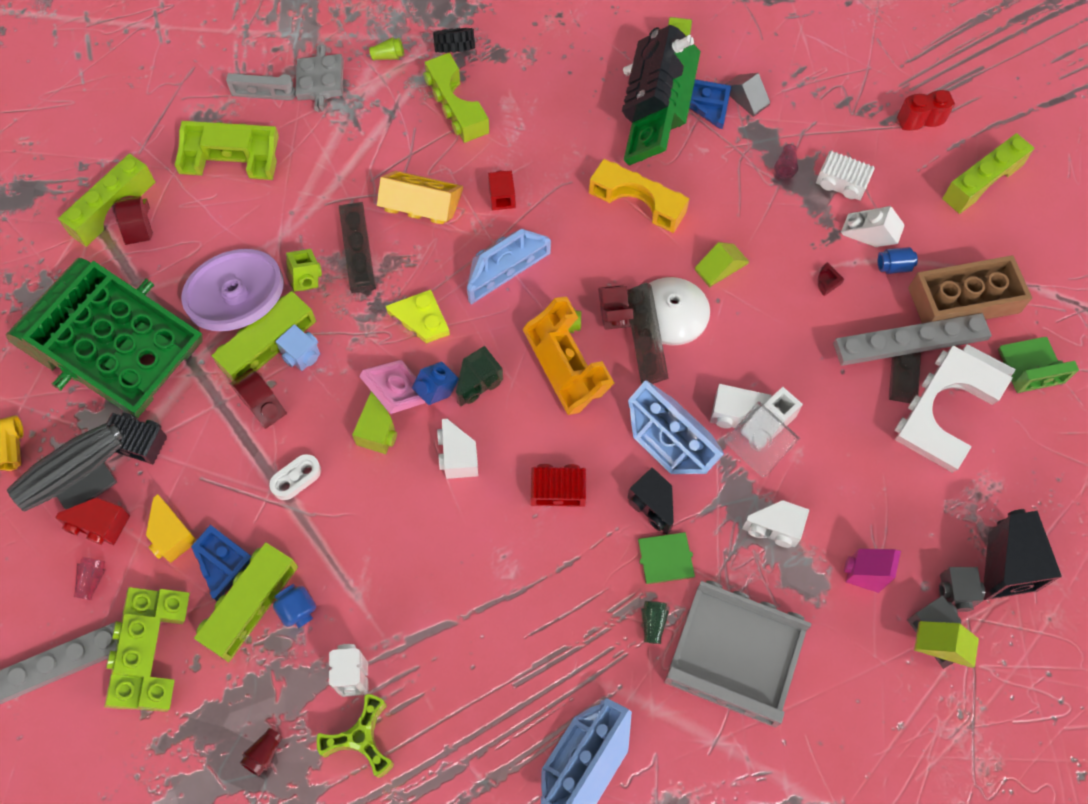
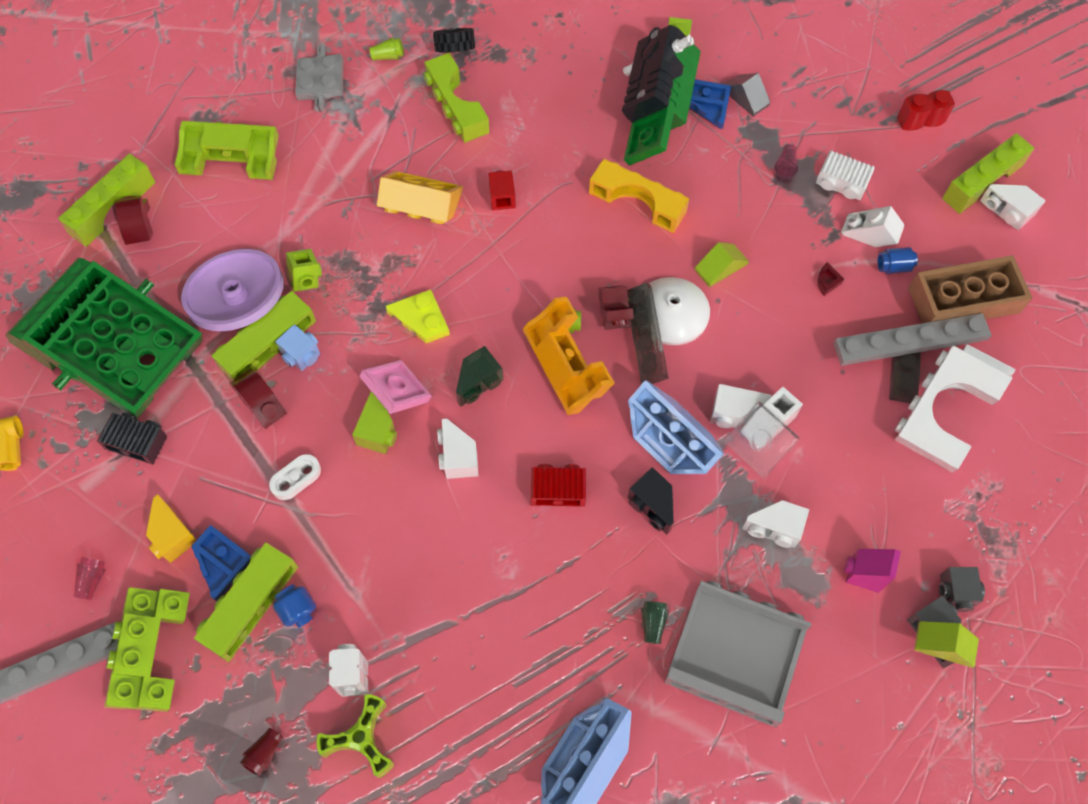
(70, 472): dark grey plate -> none
(96, 519): red slope -> none
(261, 86): light grey plate -> none
(357, 247): clear smoke plate -> none
(435, 383): blue brick -> none
(504, 261): light blue wedge -> none
(666, 558): bright green piece -> none
(1013, 203): none -> white slope
(1018, 557): black slope -> none
(1035, 365): bright green bracket -> none

